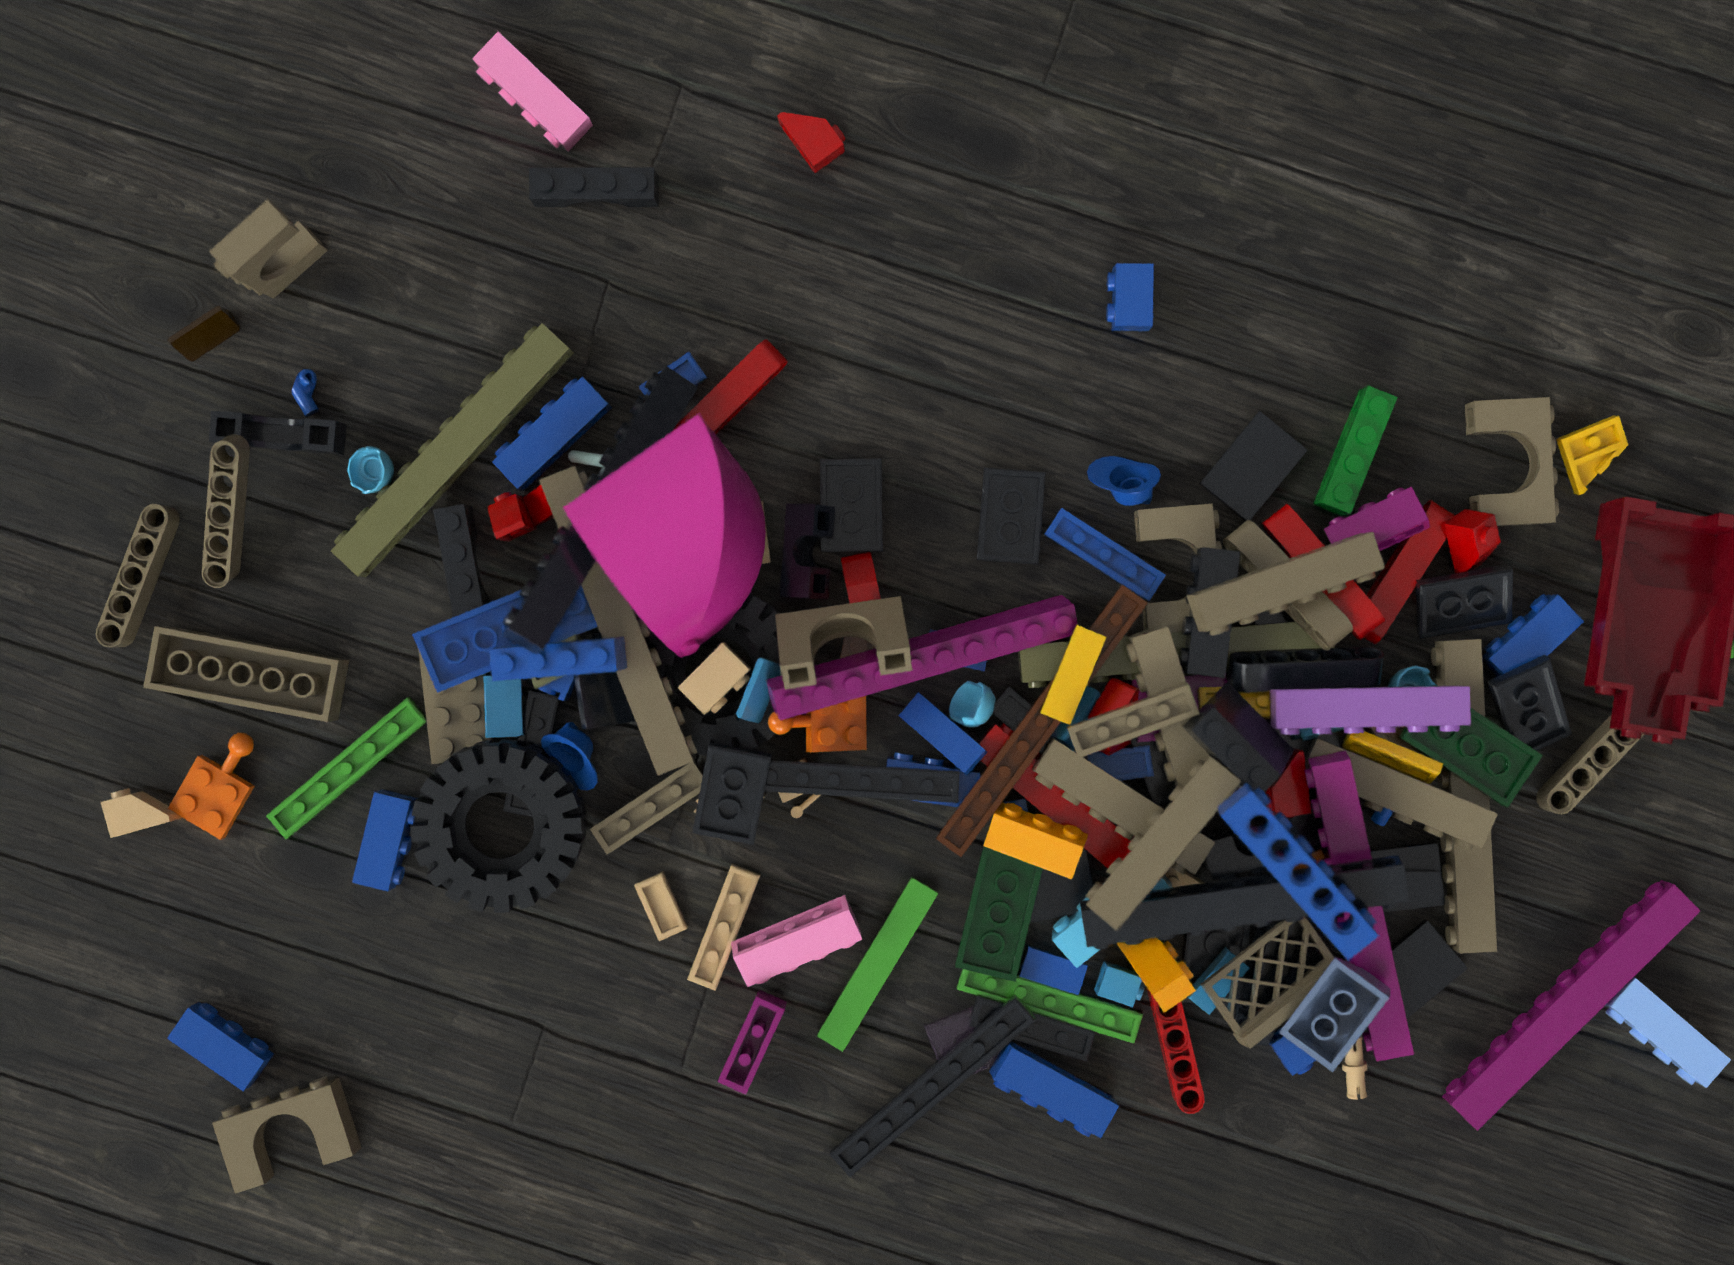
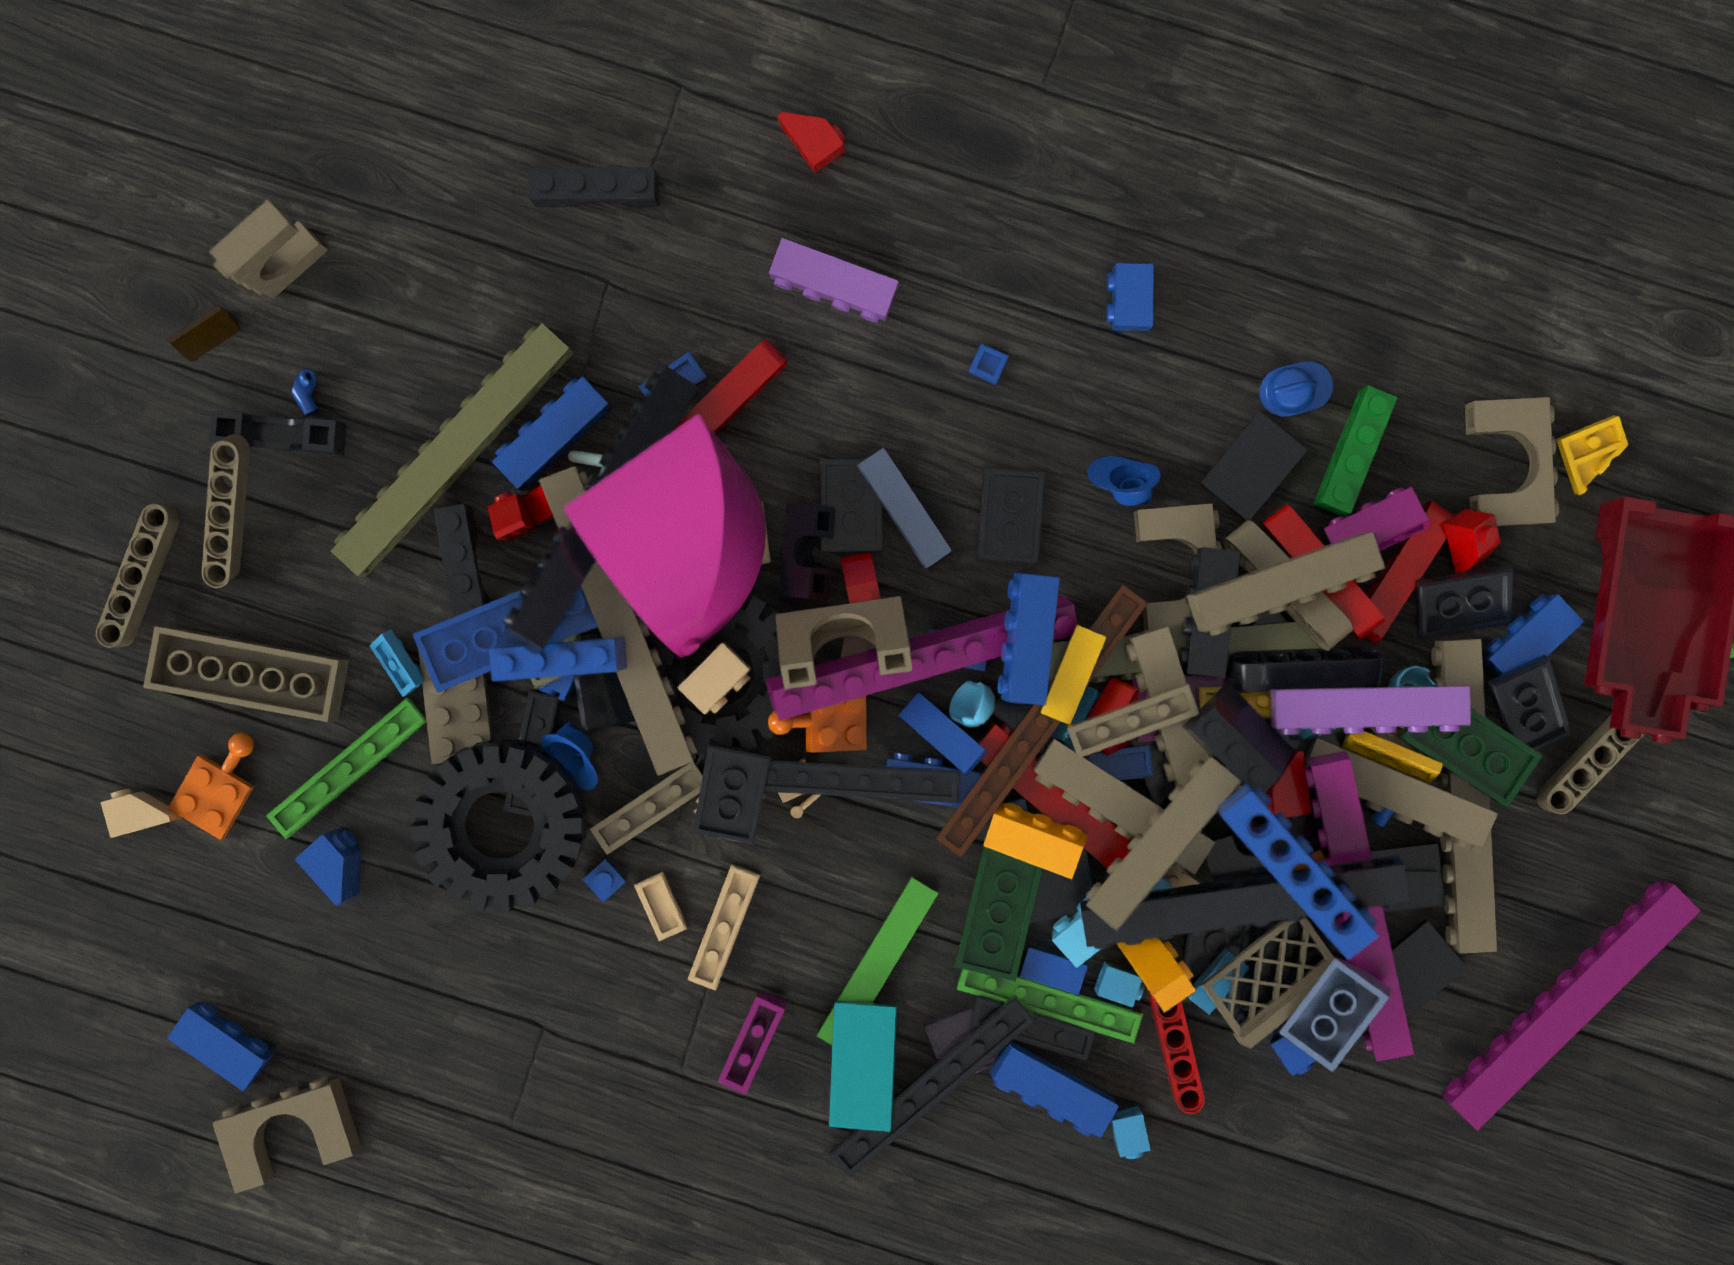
(334, 864): none -> blue slope
(370, 469): medium azure hair -> none
(385, 841): blue brick -> none
(397, 662): none -> dark azure plate
(503, 708): dark azure slope -> none
(532, 91): bright pink brick -> none
(604, 880): none -> blue plate
(756, 693): dark azure slope -> none
(796, 941): bright pink brick -> none
(833, 280): none -> medium lavender brick
(863, 1066): none -> teal tile
(904, 508): none -> sand blue tile
(988, 364): none -> blue tile
(1029, 638): none -> blue brick
(1104, 554): blue plate -> none
(1130, 1133): none -> dark azure brick
(1296, 388): none -> blue piece
(1355, 1071): tan pin -> none
(1668, 1033): light blue brick -> none

